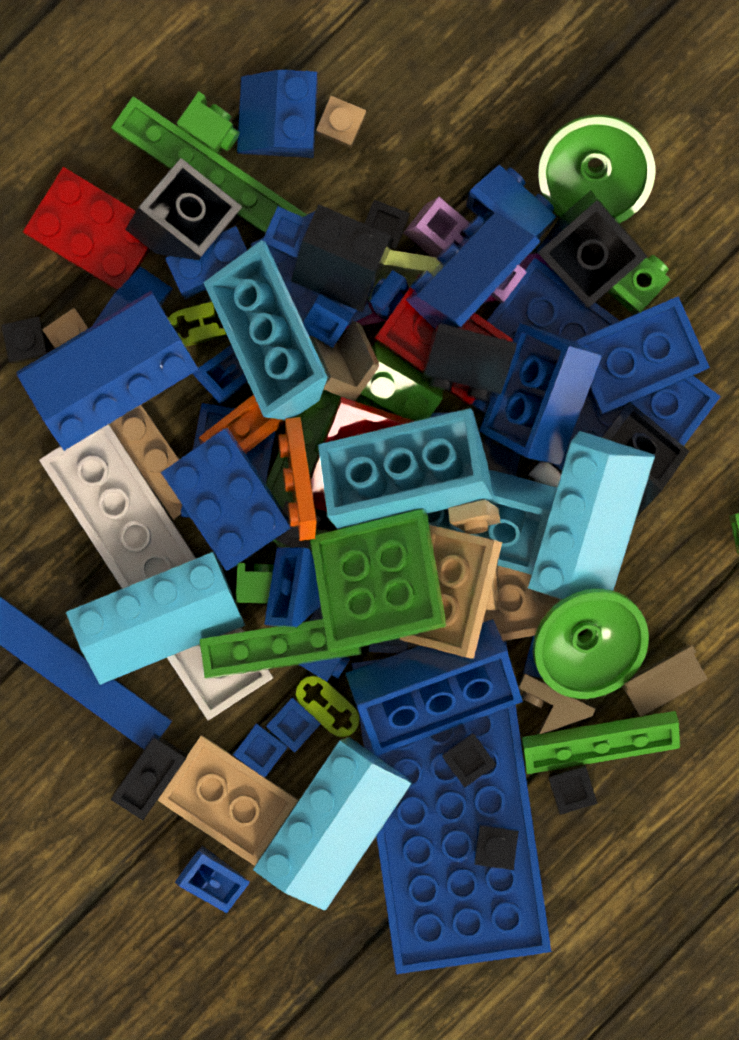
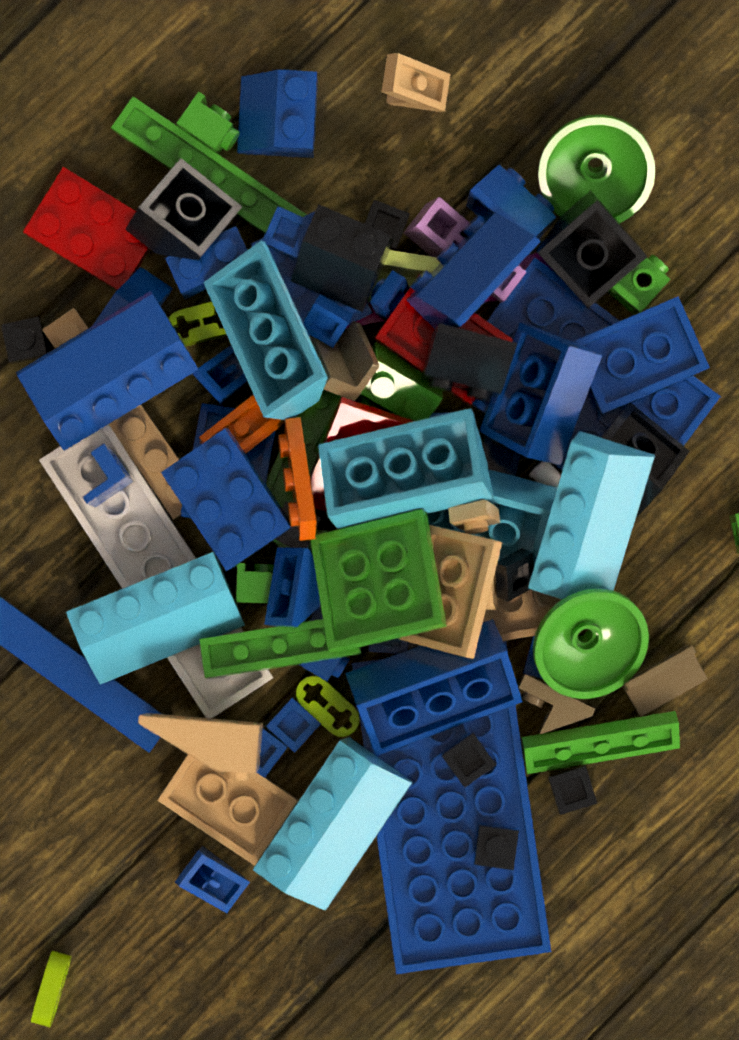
(51, 989): none -> lime beam
(114, 470): none -> blue panel
(148, 776): black plate -> none
(217, 743): none -> tan slope
(341, 122): tan plate -> none
(414, 84): none -> tan slope
(514, 574): none -> black plate

